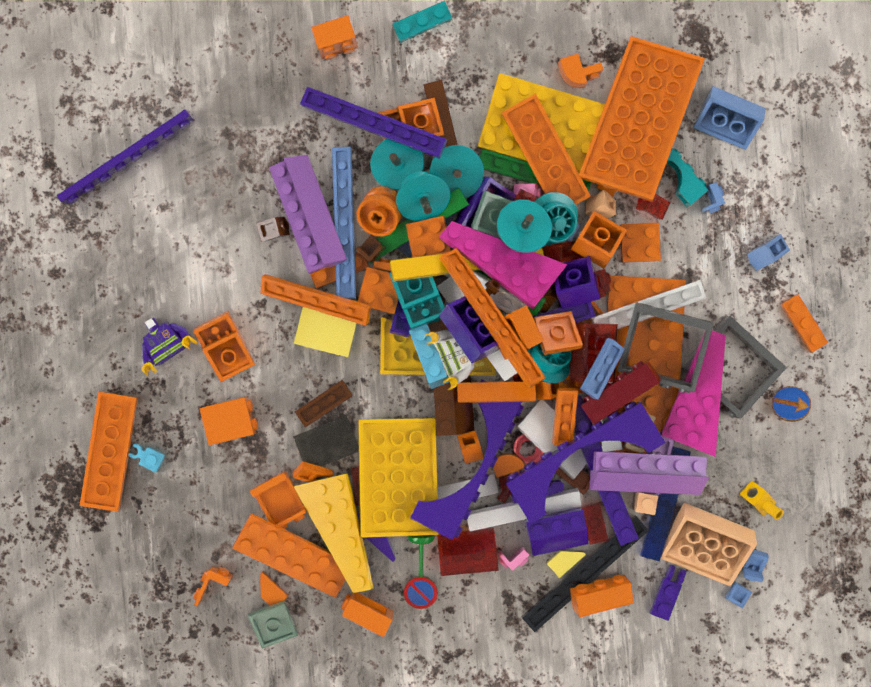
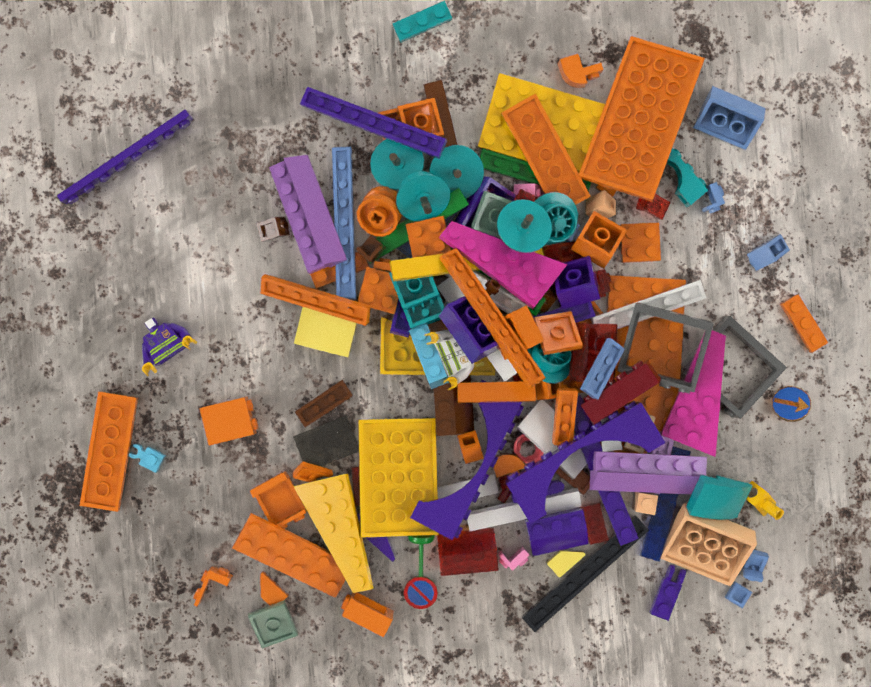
(224, 346): orange slope -> none
(335, 37): orange brick -> none
(601, 595): orange brick -> none
(718, 498): none -> teal slope

